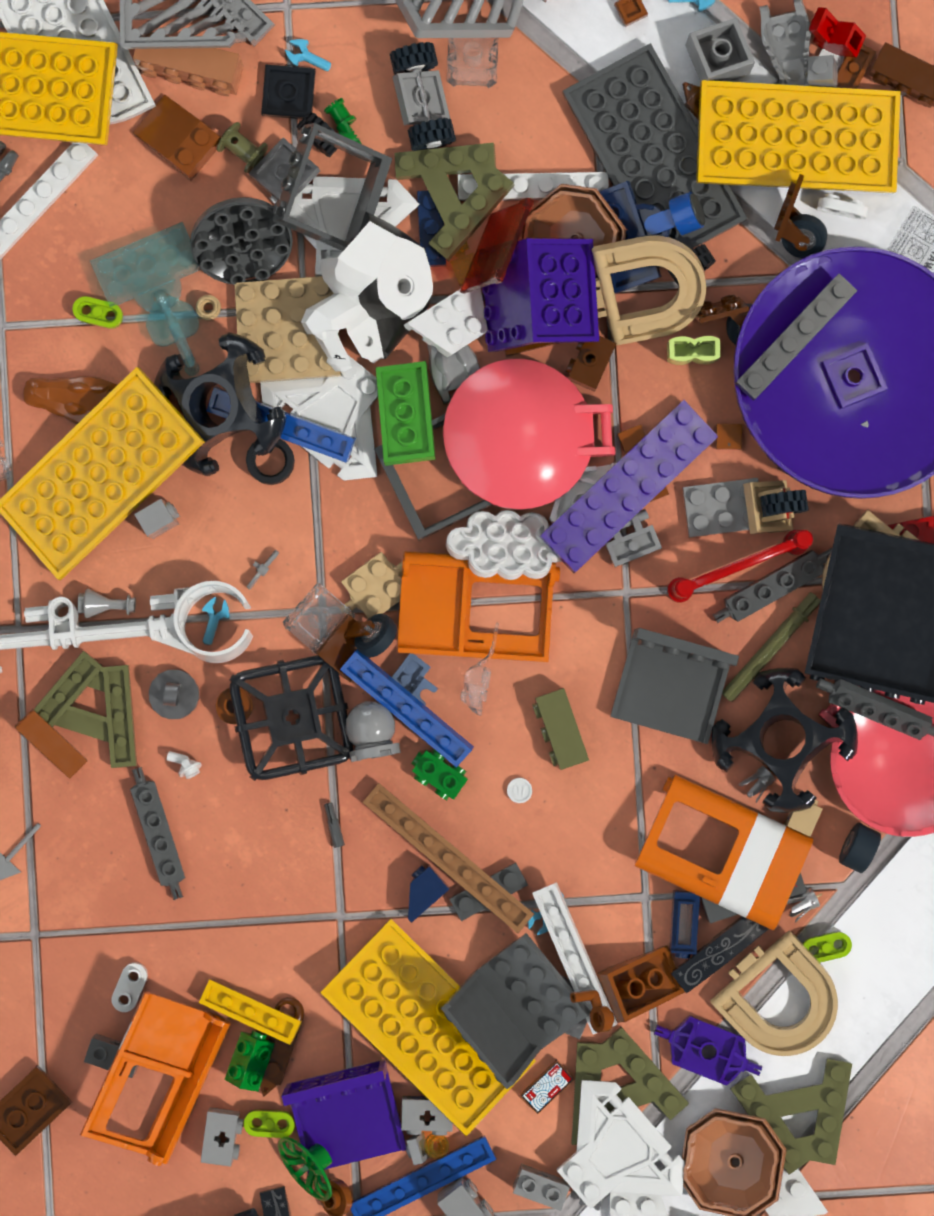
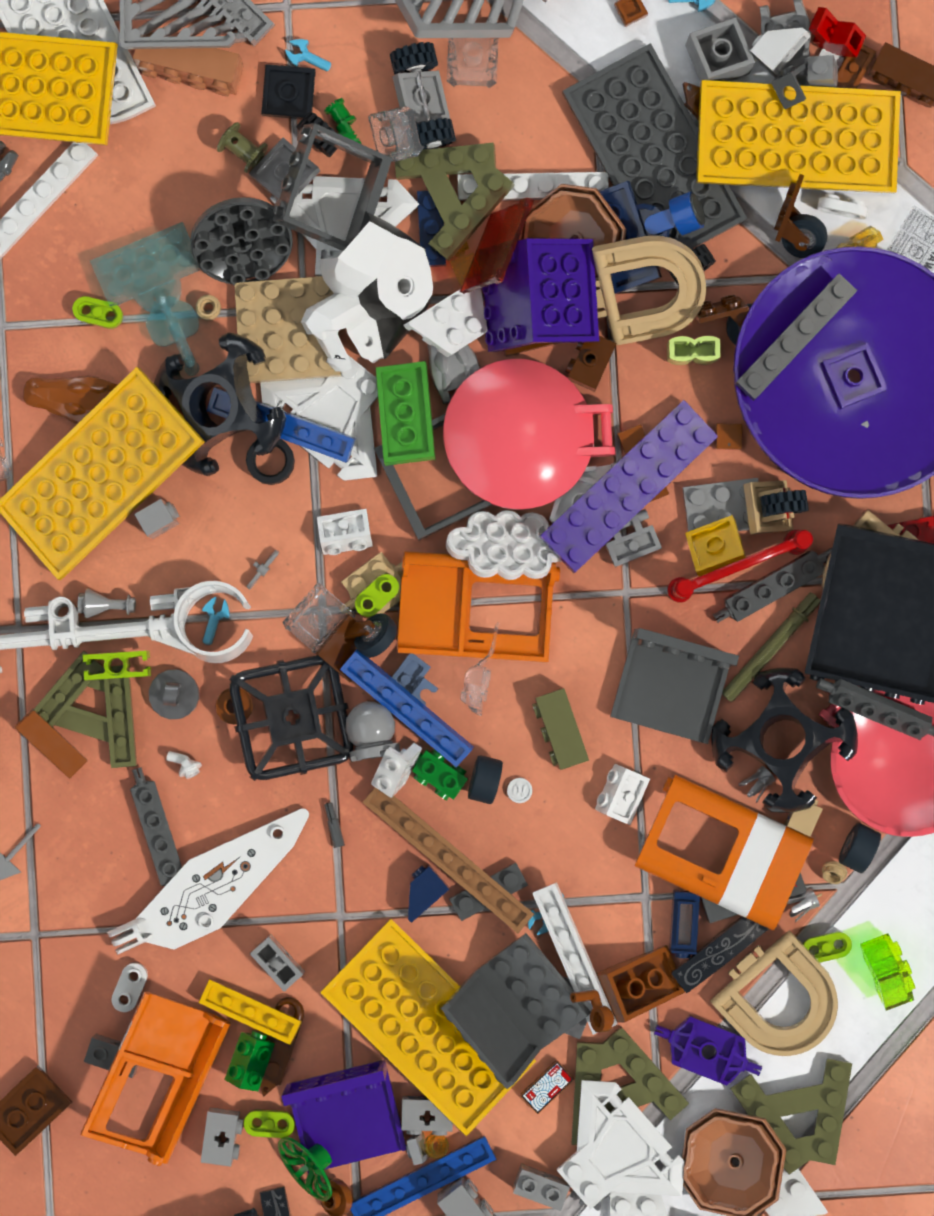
(109, 657): none -> lime piece
(178, 137): dark orange slope -> none
(211, 887): none -> white wing
(277, 962): none -> light grey brick
(344, 532): none -> white bracket
(376, 595): none -> lime plate
(395, 769): none -> white bracket
(396, 133): none -> clear slope
(485, 779): none -> black wheel
(622, 794): none -> white bracket
(715, 545): none -> yellow plate
(779, 46): none -> white slope
(788, 78): none -> dark grey bracket
(834, 872): none -> tan plate
(866, 238): none -> clear yellow plate
(889, 972): none -> clear neon green brick

